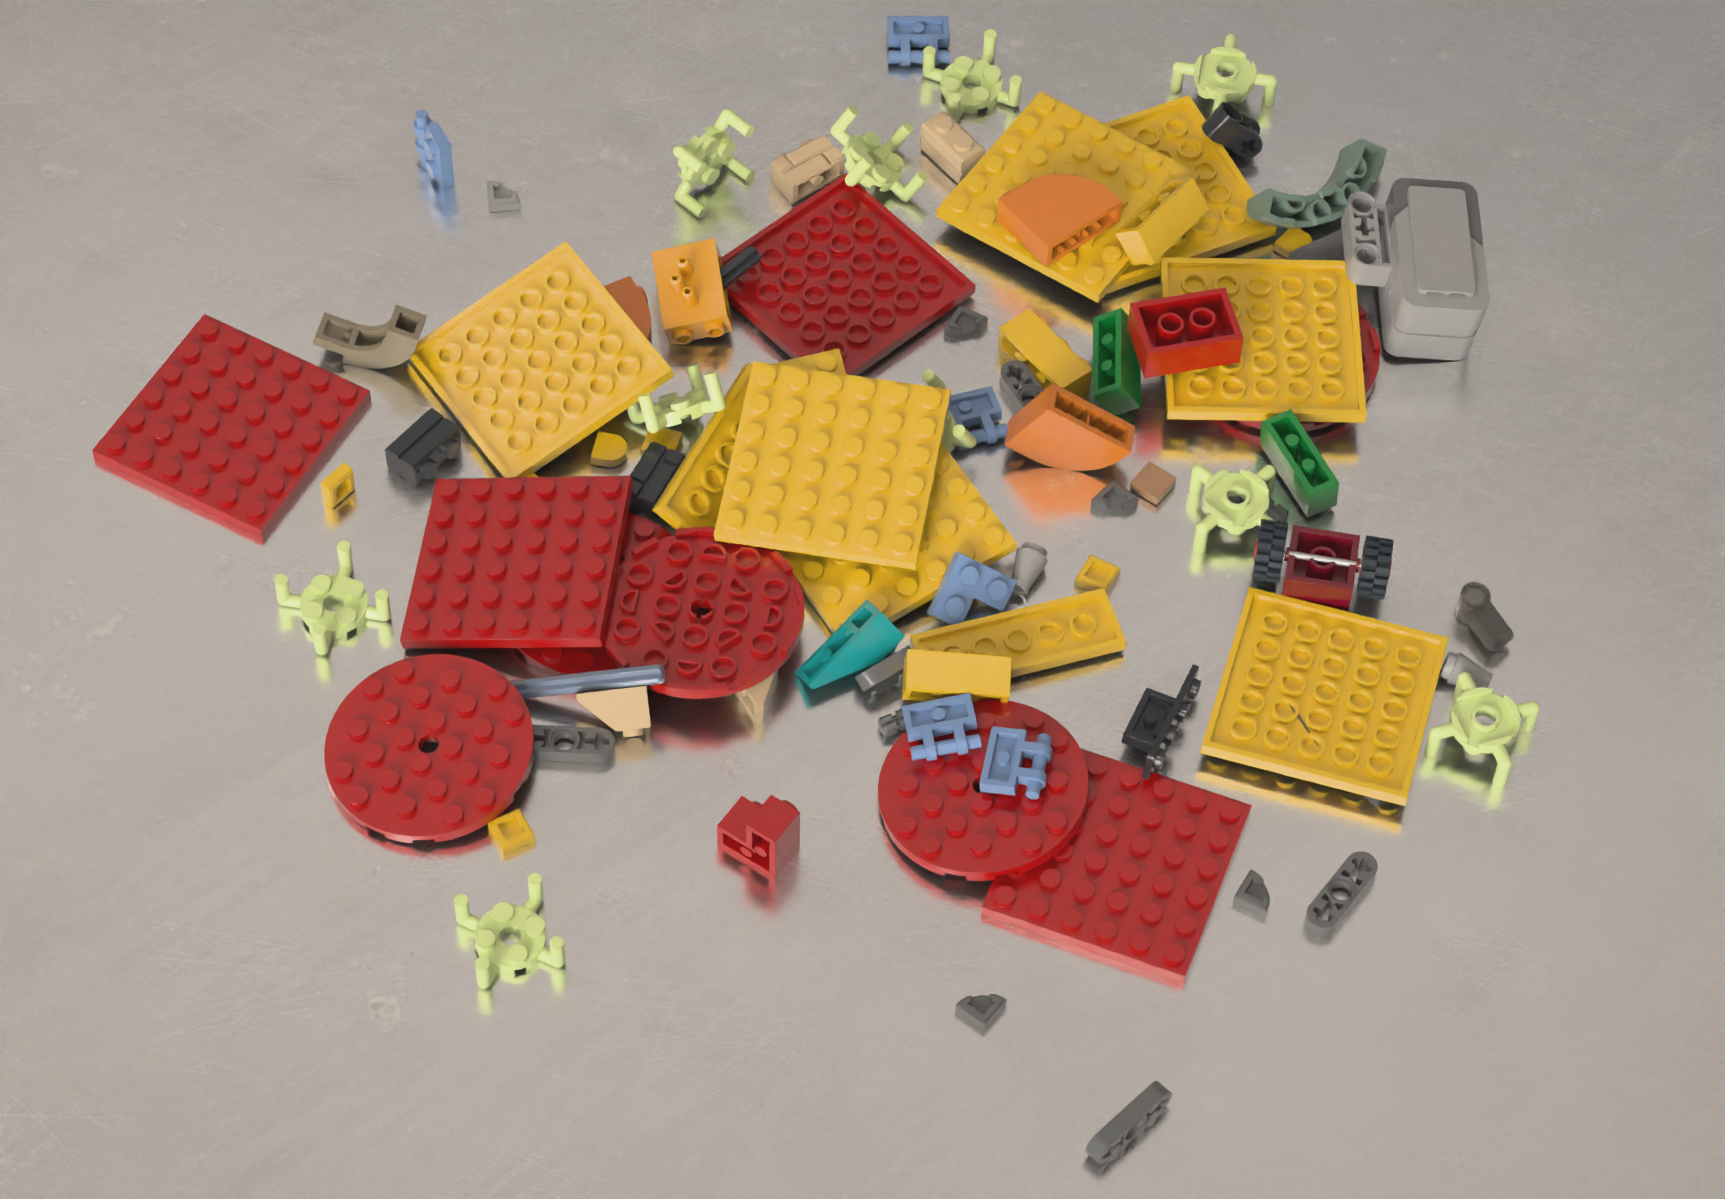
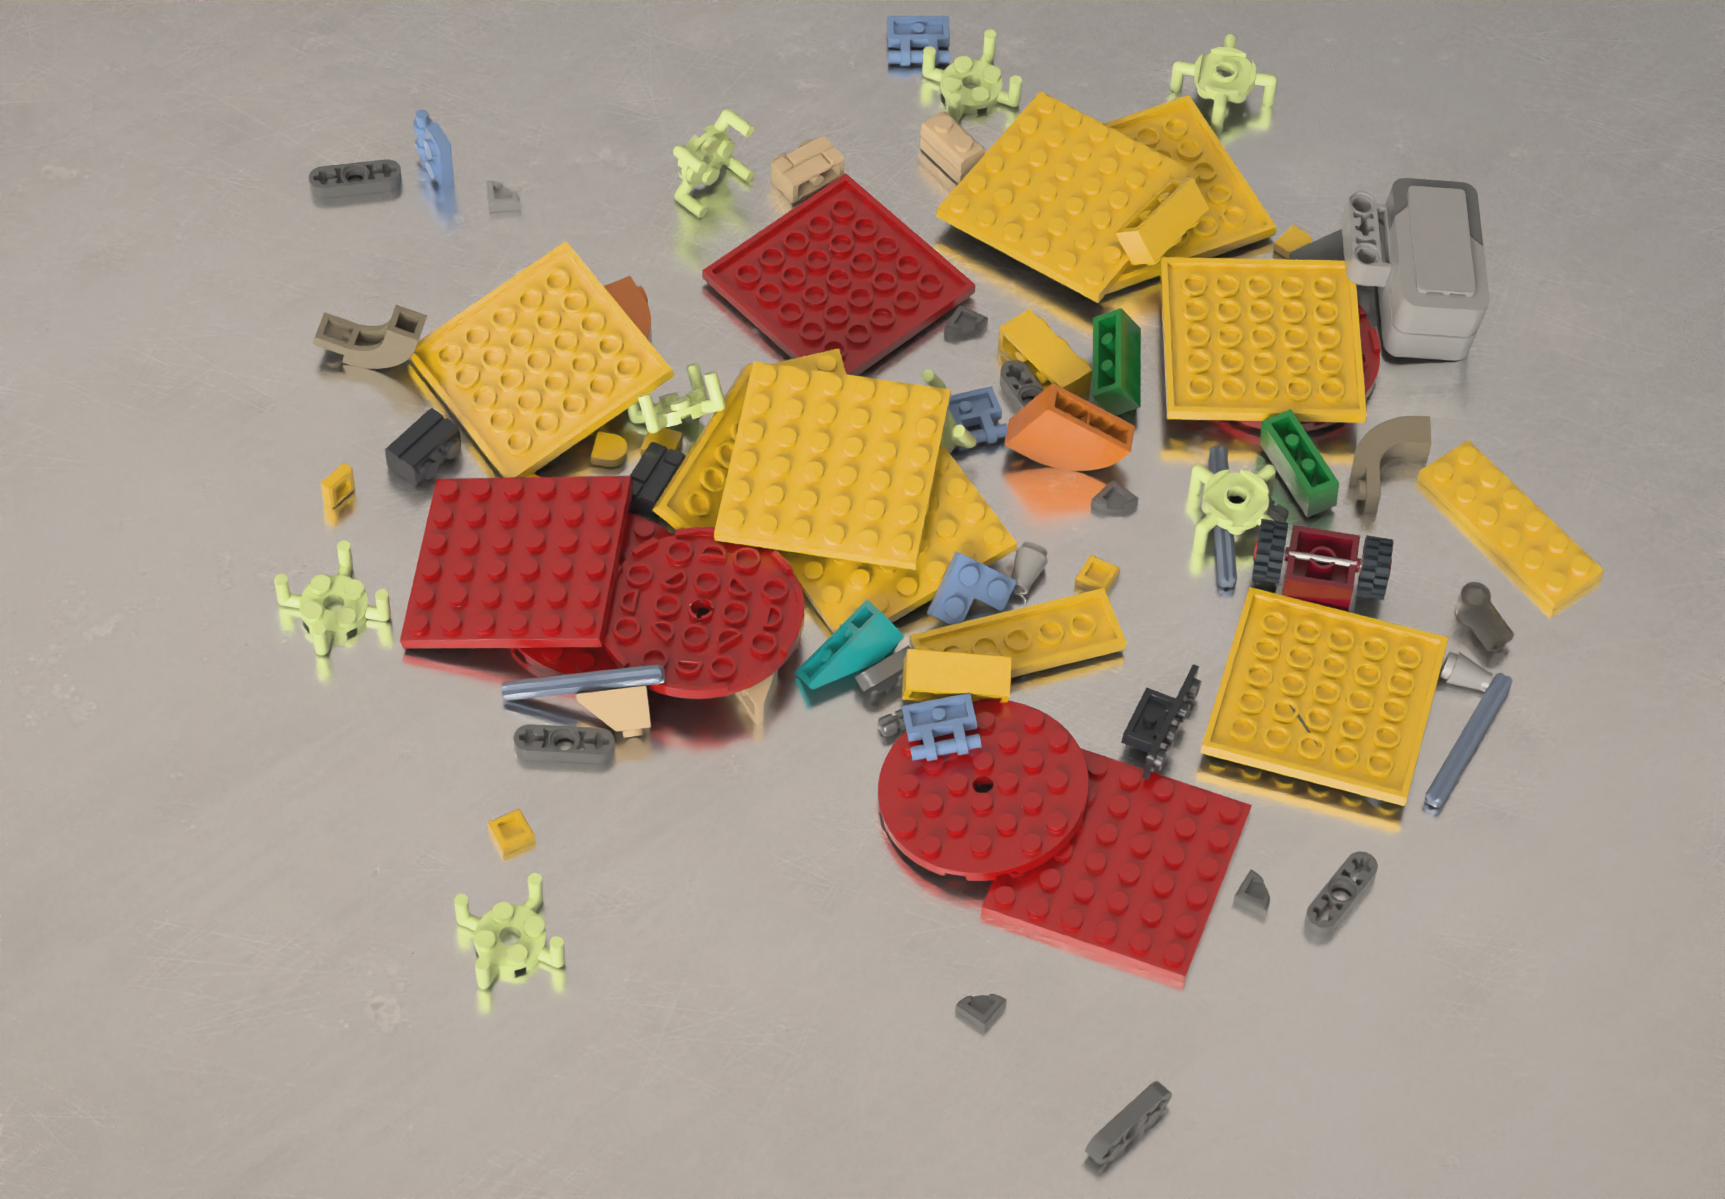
(232, 425): red plate -> none
(344, 171): none -> dark grey beam
(438, 795): red plate -> none
(694, 289): light orange piece -> none
(761, 833): red brick -> none
(873, 161): yellowish green plate -> none
(1004, 760): medium blue plate -> none
(1058, 214): orange brick -> none
(1153, 483): medium nougat tile -> none
(1185, 332): red brick -> none
(1223, 539): none -> sand blue axle
(1234, 130): black piece -> none
(1354, 171): sand green brick -> none
(1385, 444): none -> dark tan arch
(1468, 740): none -> sand blue axle
(1480, 738): yellowish green plate -> none
(1510, 525): none -> yellow plate

